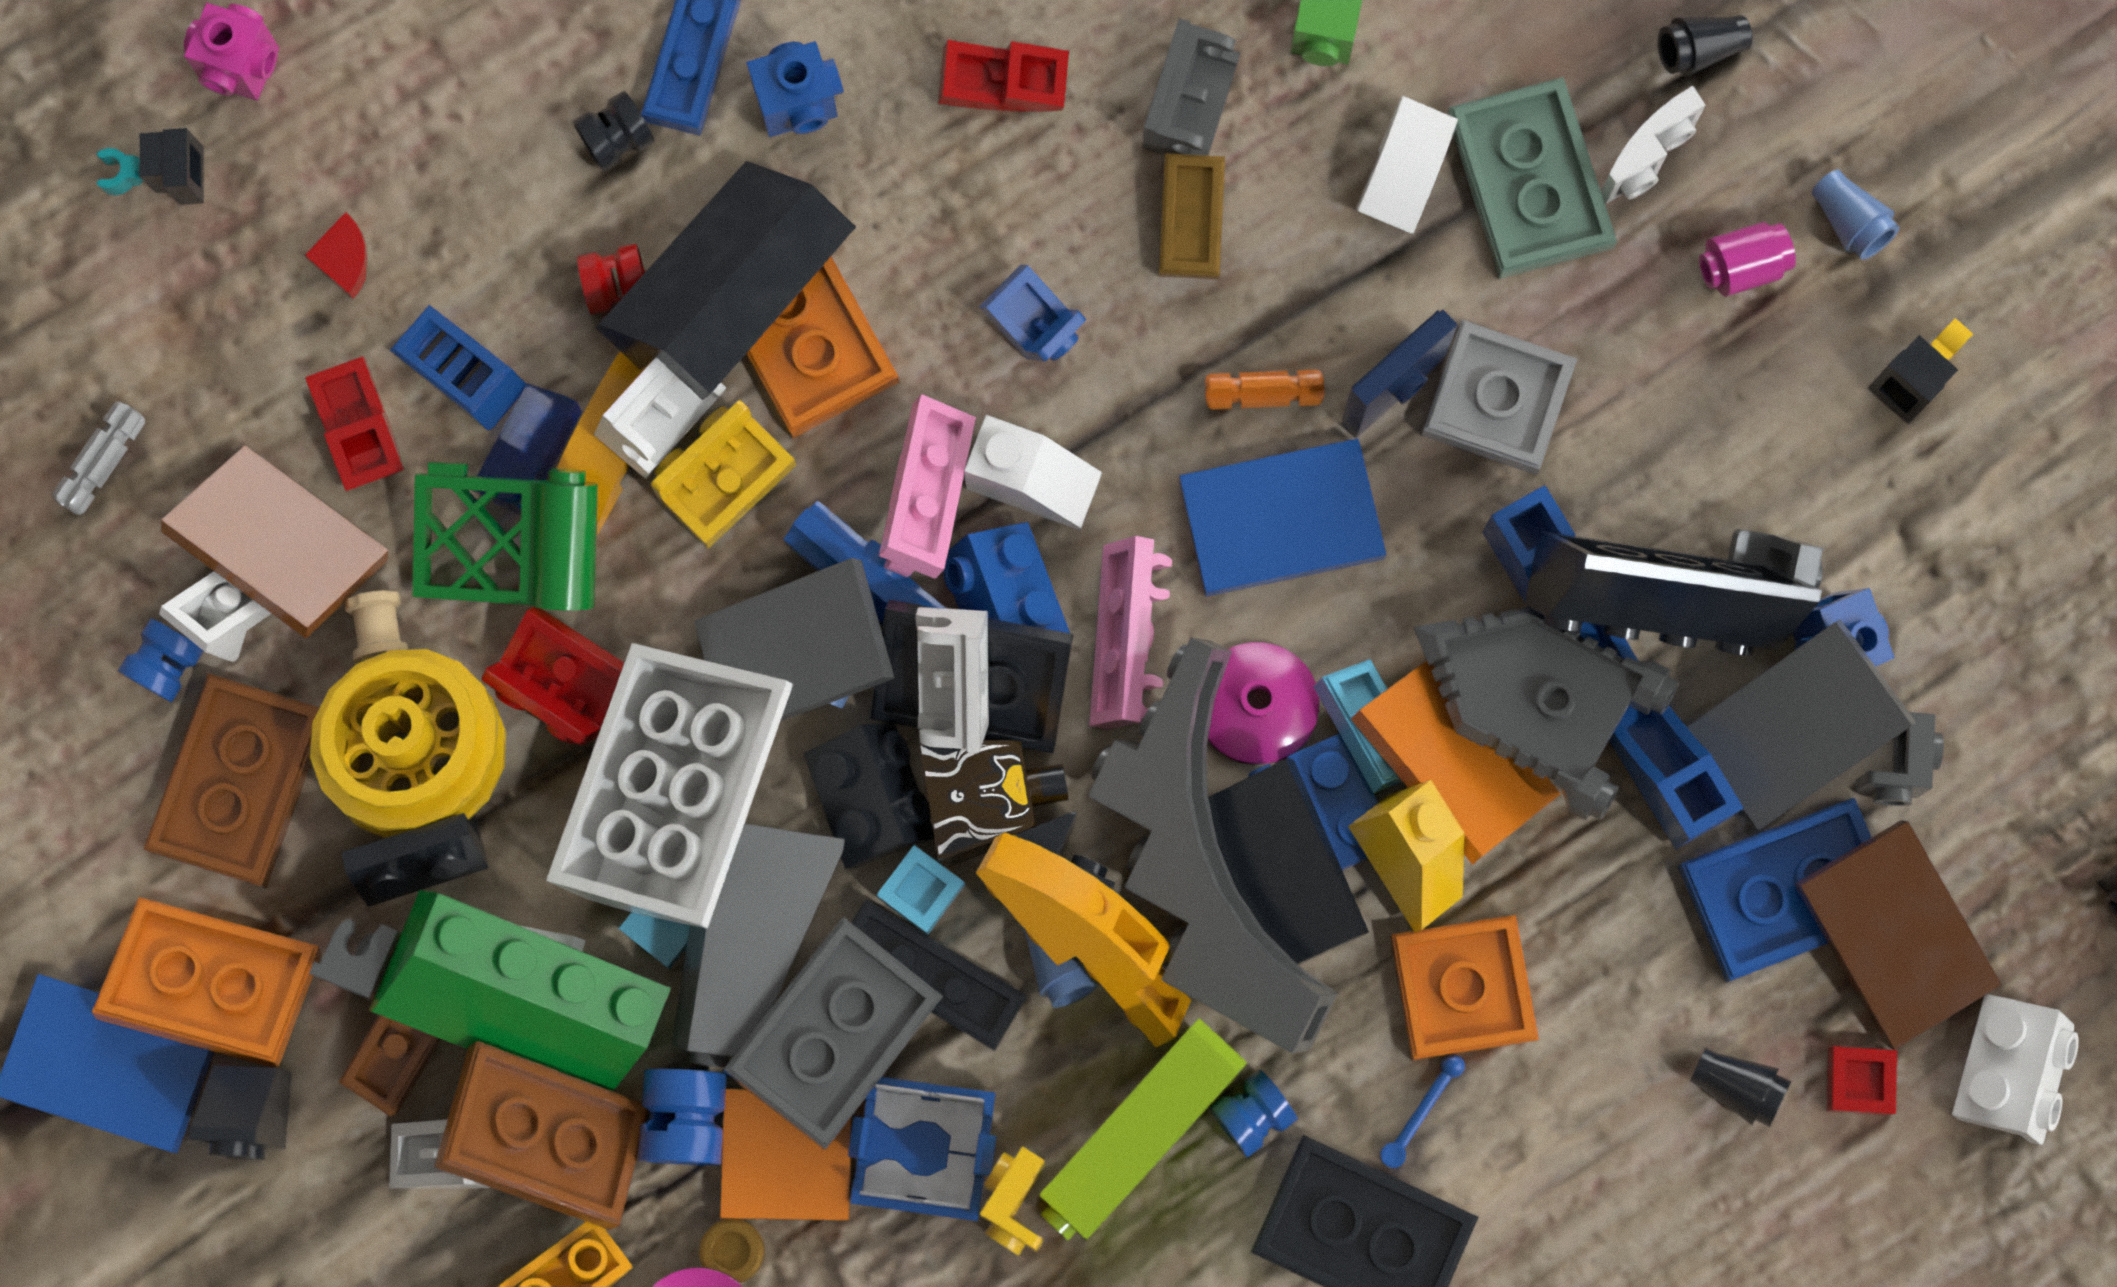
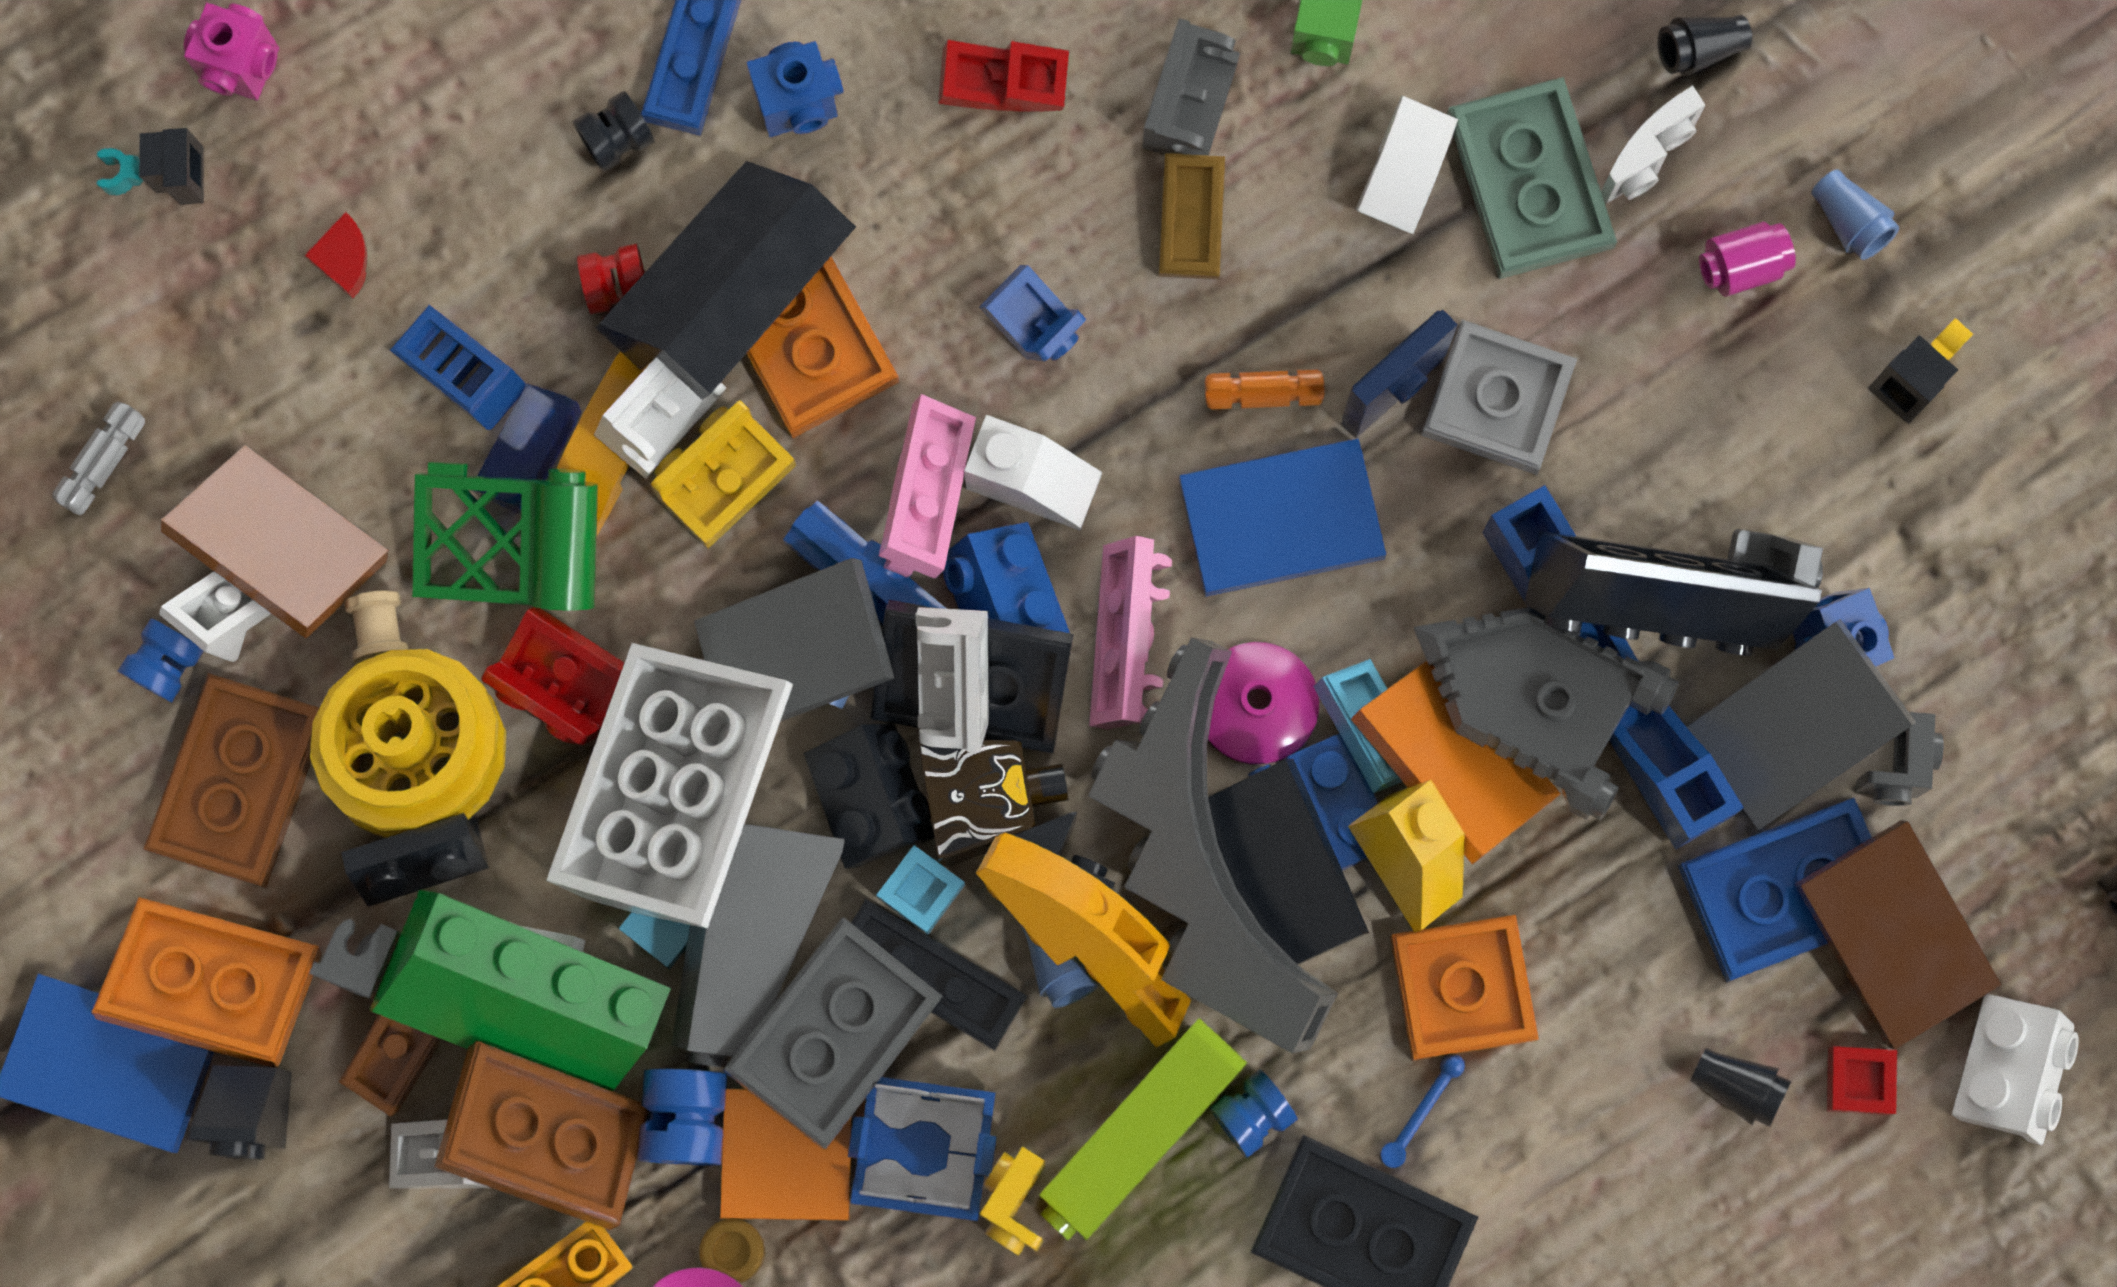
(355, 423): red slope -> none

